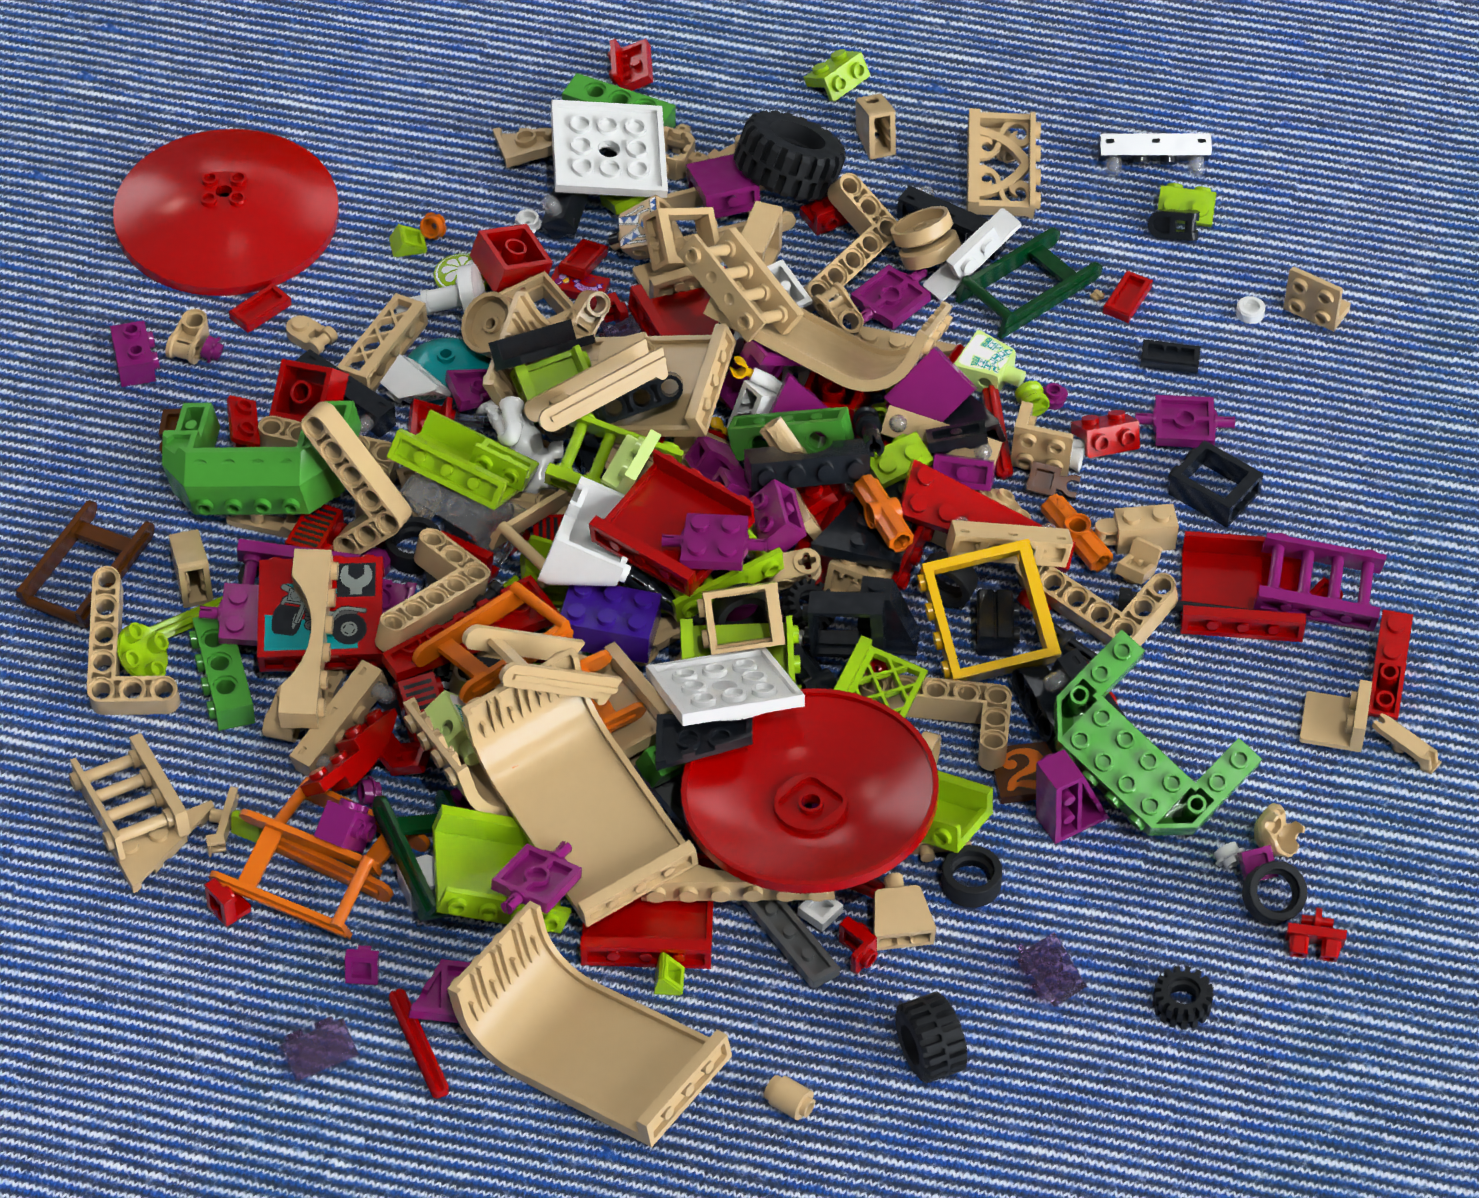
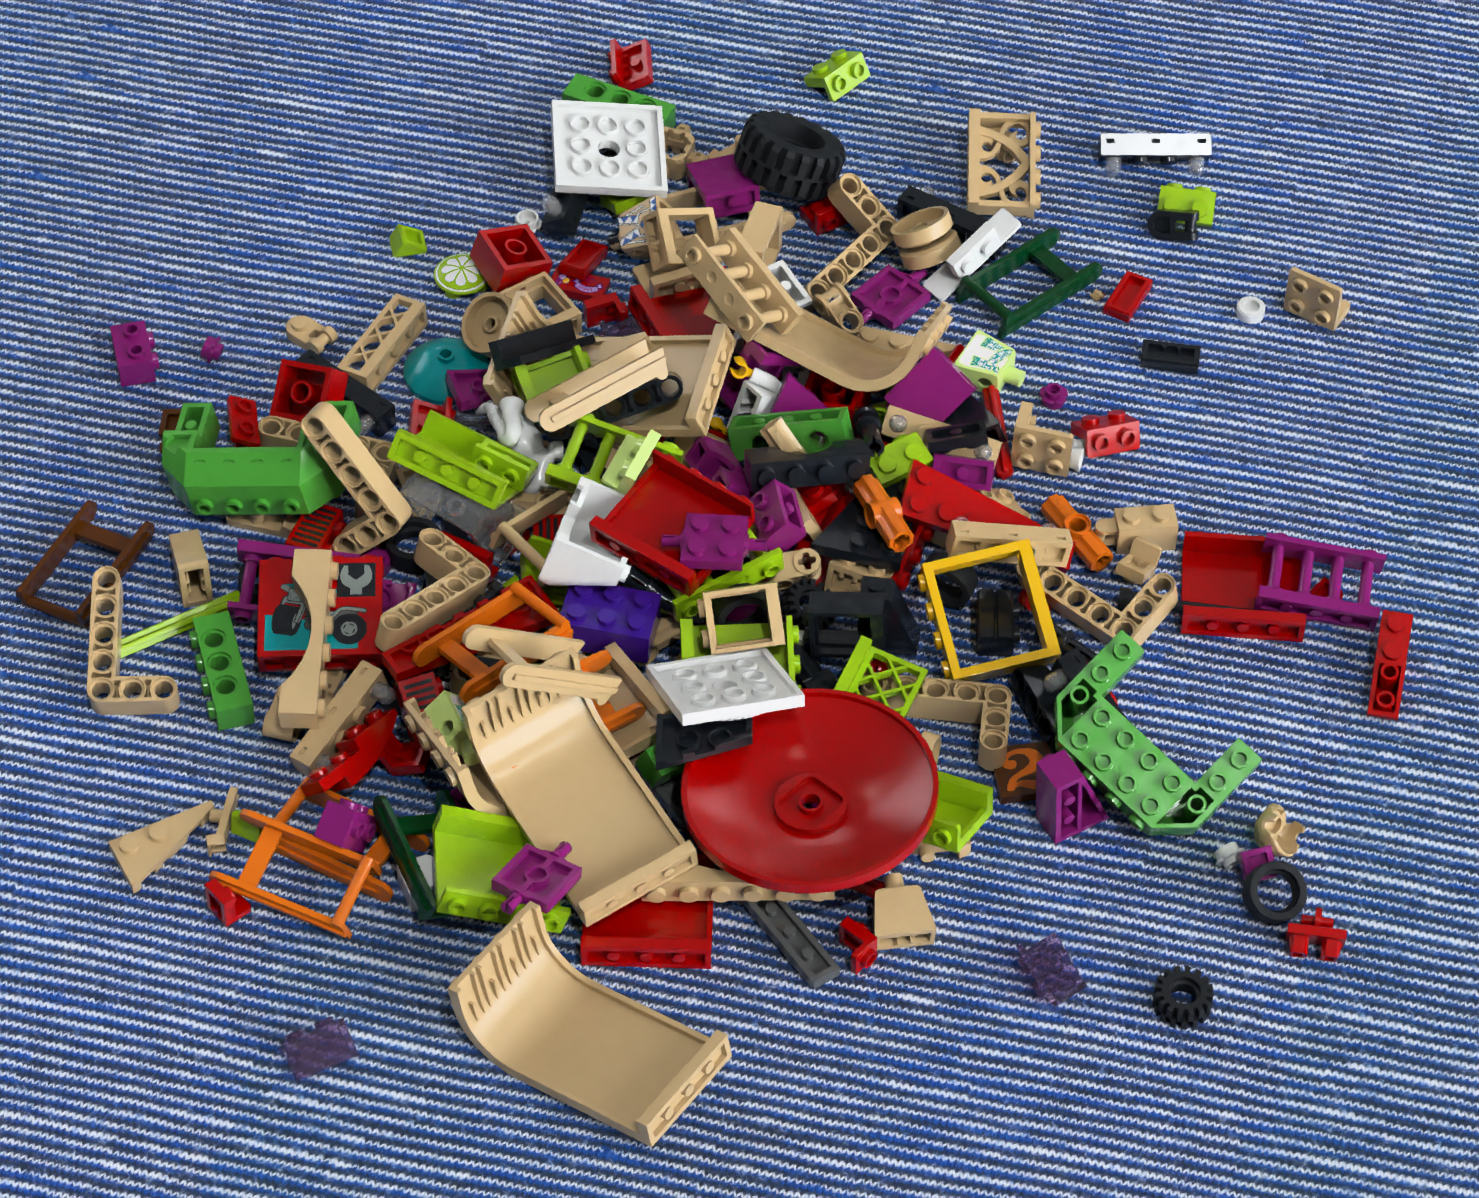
(142, 650): lime dish -> none
(150, 775): tan fence -> none
(188, 336): tan piece -> none
(199, 243): red dish -> none
(236, 614): magenta plate -> none
(260, 308): red tile -> none
(362, 965): magenta tile -> none
(368, 790): magenta plate -> none
(410, 380): white slope -> none
(419, 1044): red axle -> none
(427, 226): orange plate -> none
(434, 999): magenta wing -> none
(468, 287): white piece -> none
(524, 145): tan wing -> none
(585, 320): tan piece -> none
(668, 976): lime slope -> none
(789, 1097): tan brick -> none
(820, 913): white plate -> none
(878, 116): tan torso -> none
(931, 1037): black tyre -> none
(971, 896): black tyre -> none
(1033, 392): lime wheel -> none
(1046, 480): reddish brown plate -> none
(1184, 420): magenta plate -> none
(1204, 500): black window -> none
(1336, 719): tan bracket -> none
(1407, 742): tan piece -> none

